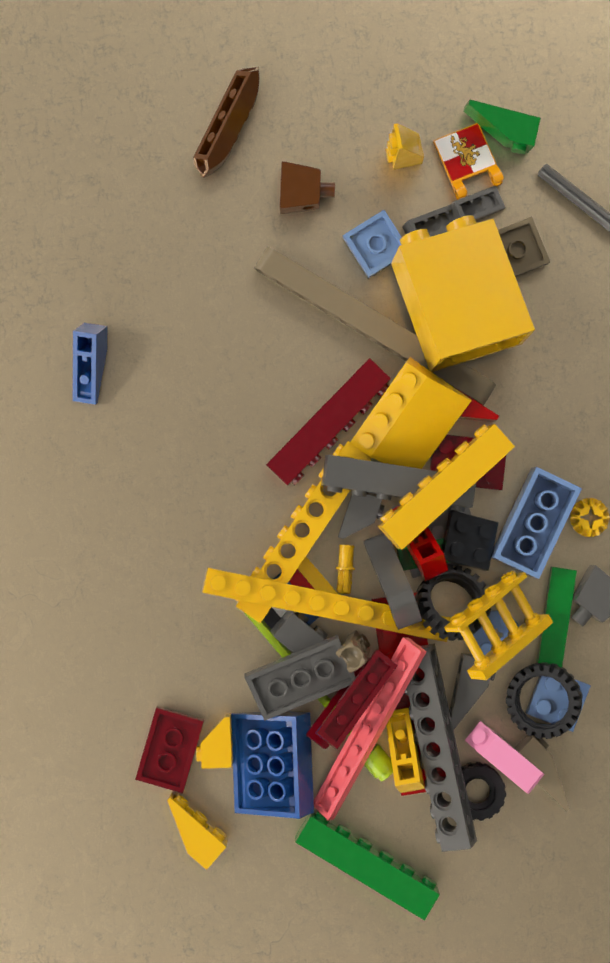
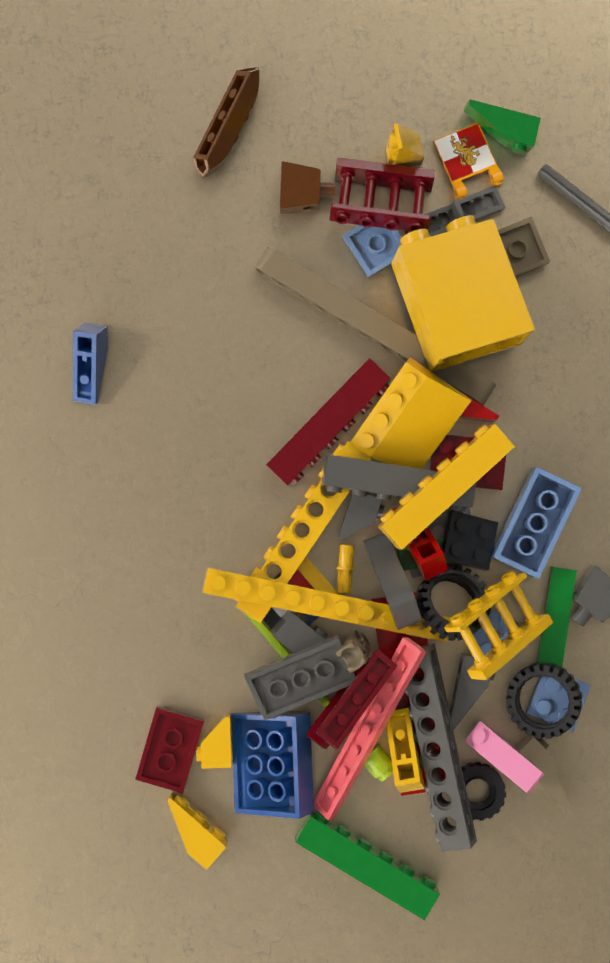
(384, 175): none -> dark red fence
(582, 526): yellow gear -> none

